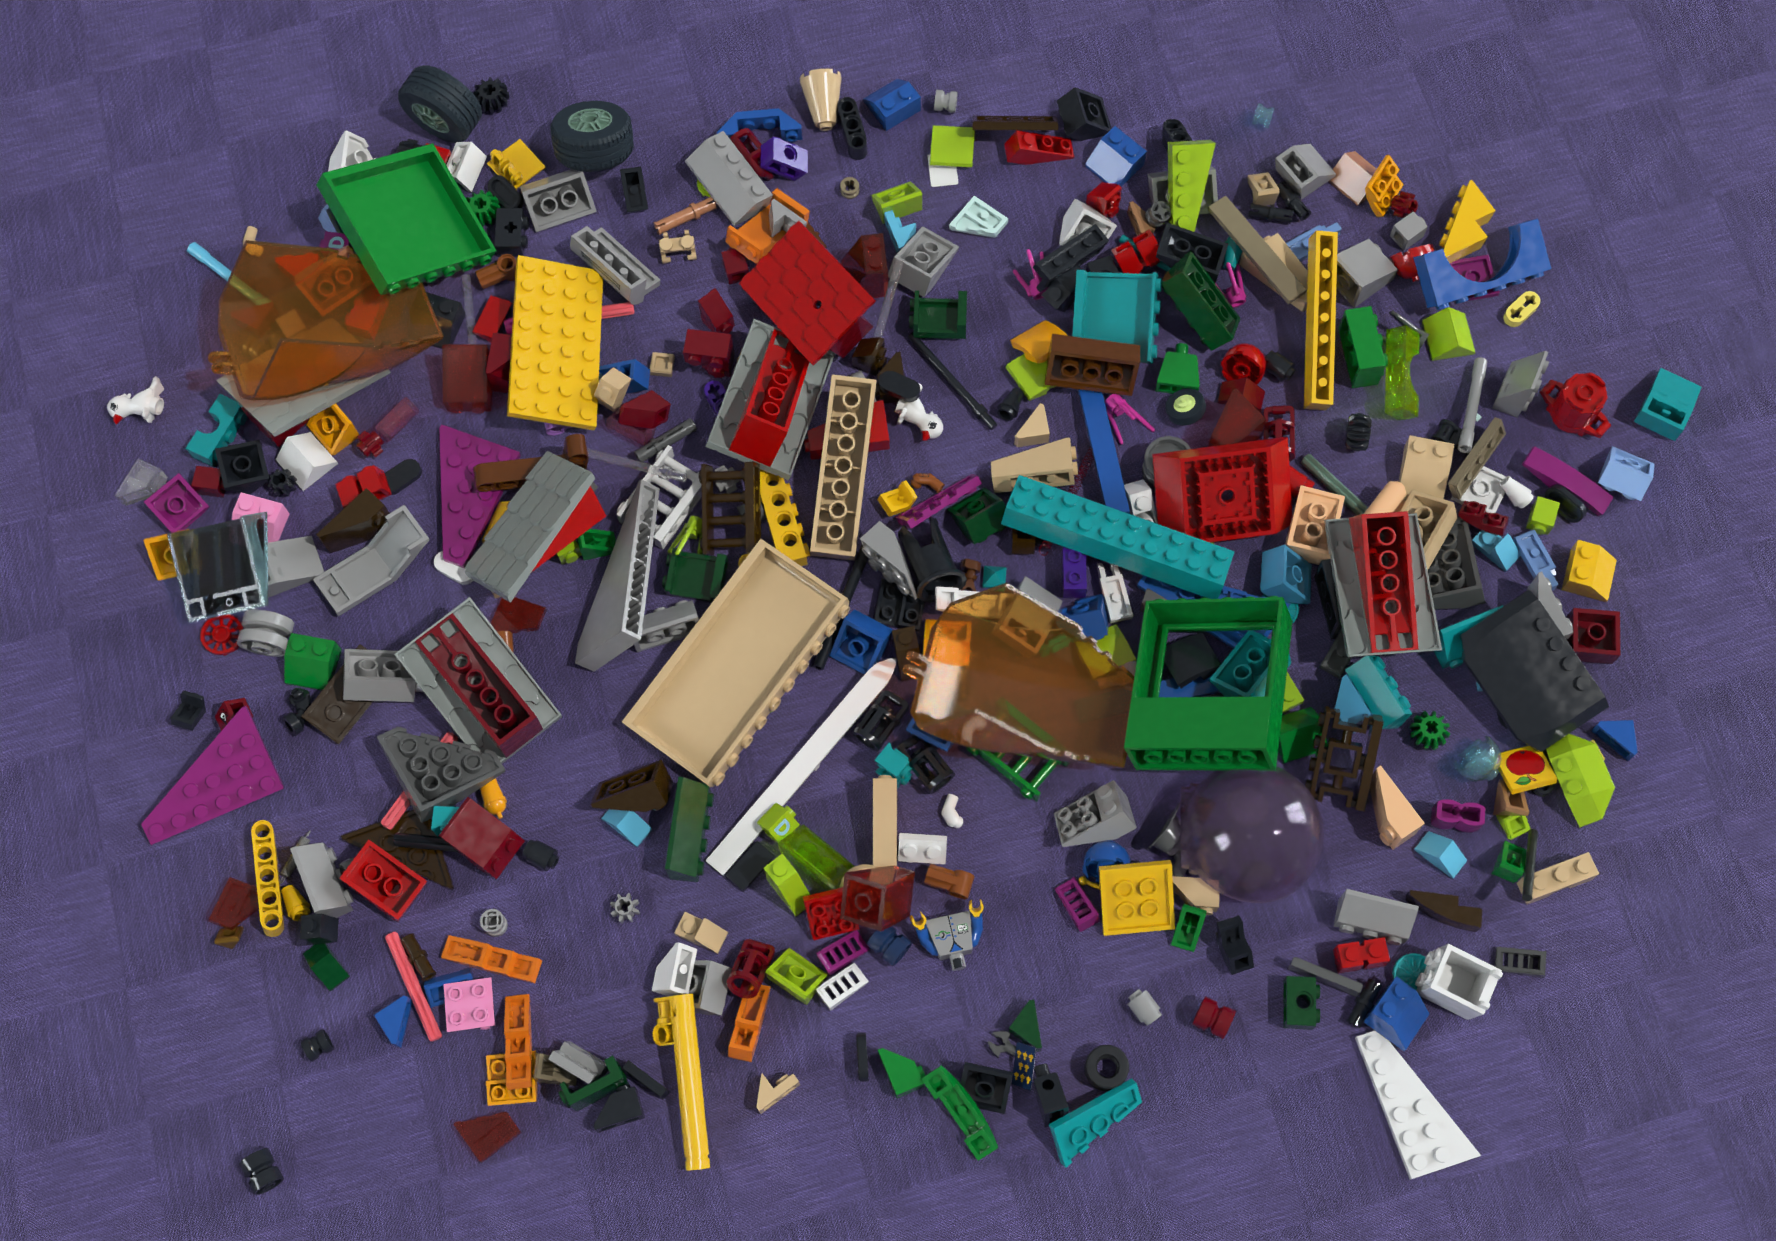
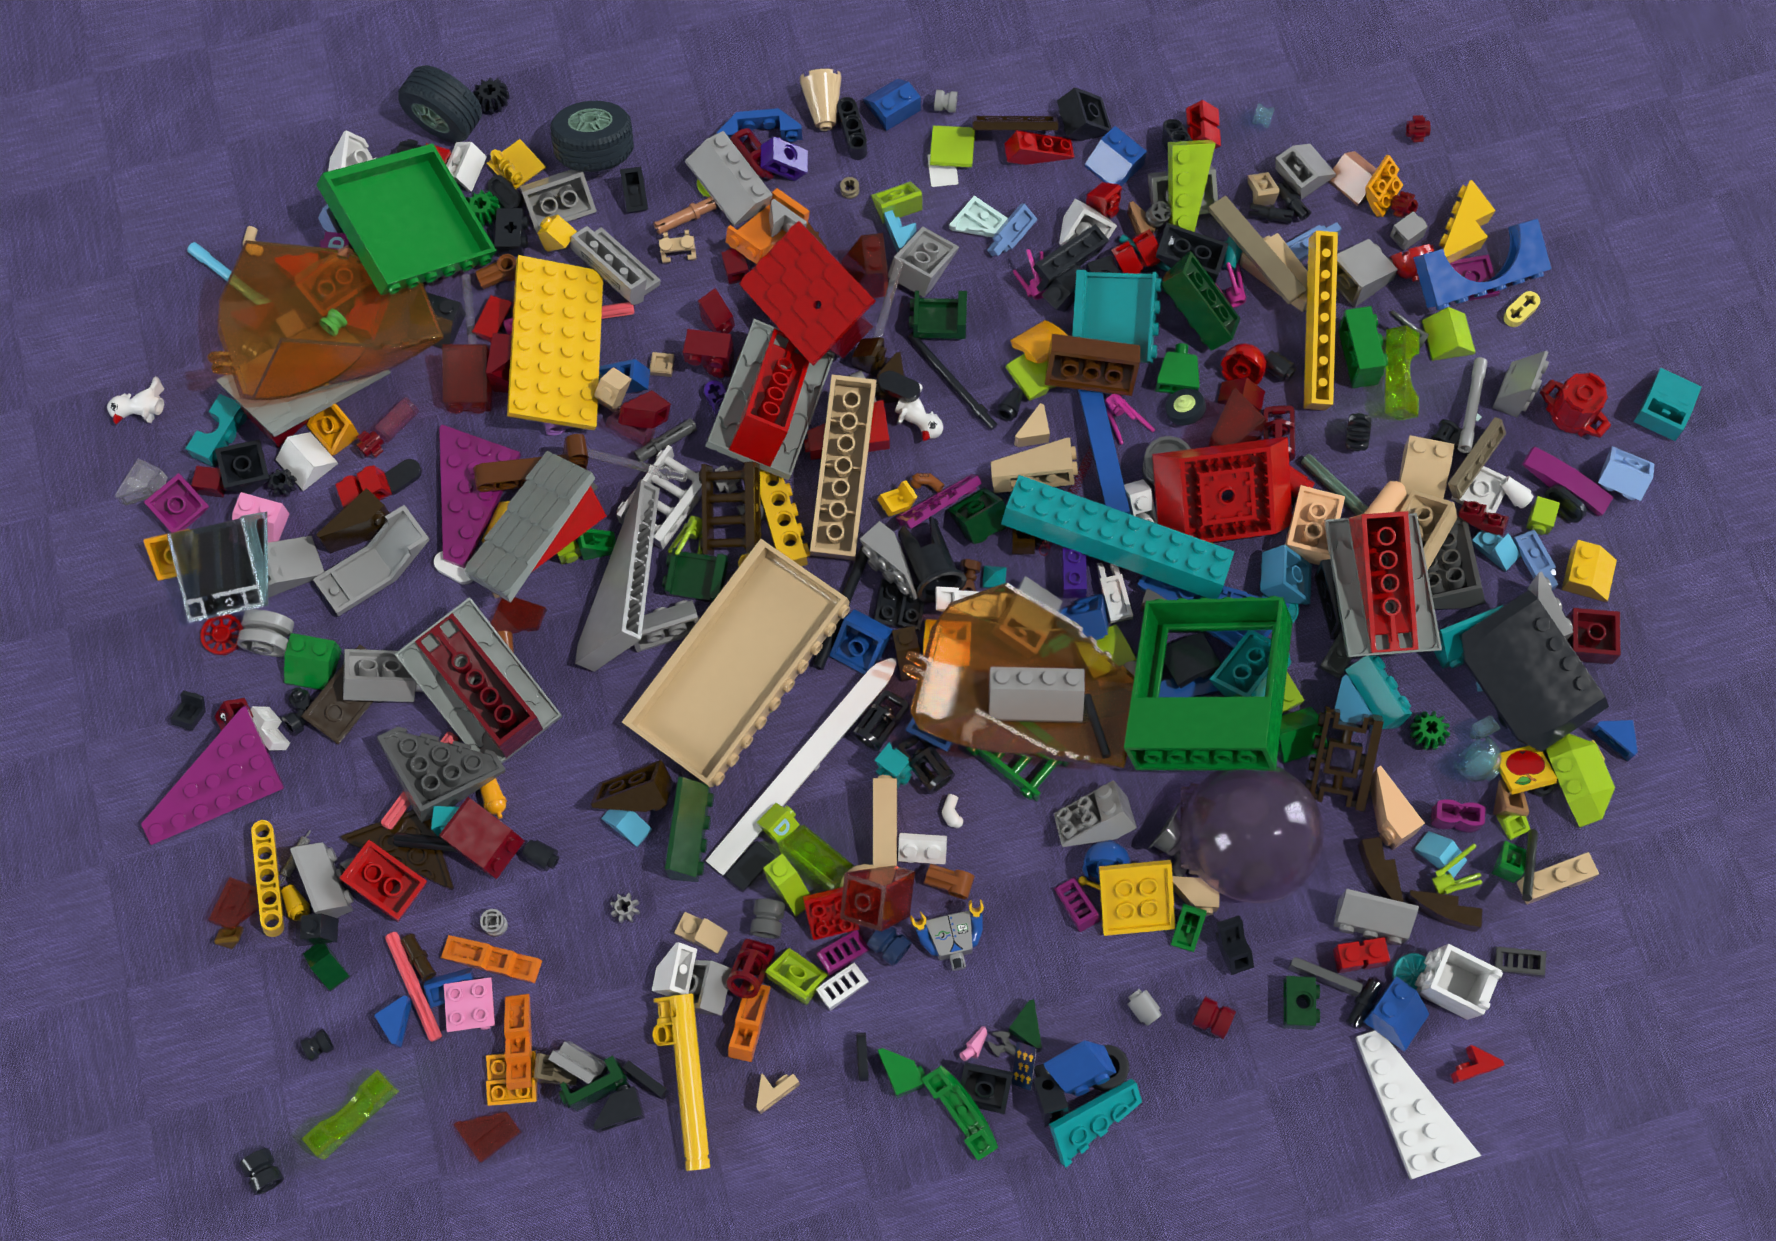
(267, 725): none -> white slope
(333, 322): none -> bright green wheel
(338, 1128): none -> clear neon green arch
(555, 233): none -> yellow slope
(767, 922): none -> dark grey wheel
(974, 1045): none -> bright pink bar
(1012, 230): none -> medium blue hinge
(1036, 694): none -> light grey slope
(1081, 1067): none -> blue slope
(1096, 726): none -> black bar
(1203, 122): none -> red piece
(1380, 871): none -> dark brown slope
(1418, 128): none -> dark red gear
(1446, 884): none -> lime plant
(1481, 1063): none -> red slope
(1484, 728): none -> clear light blue slope

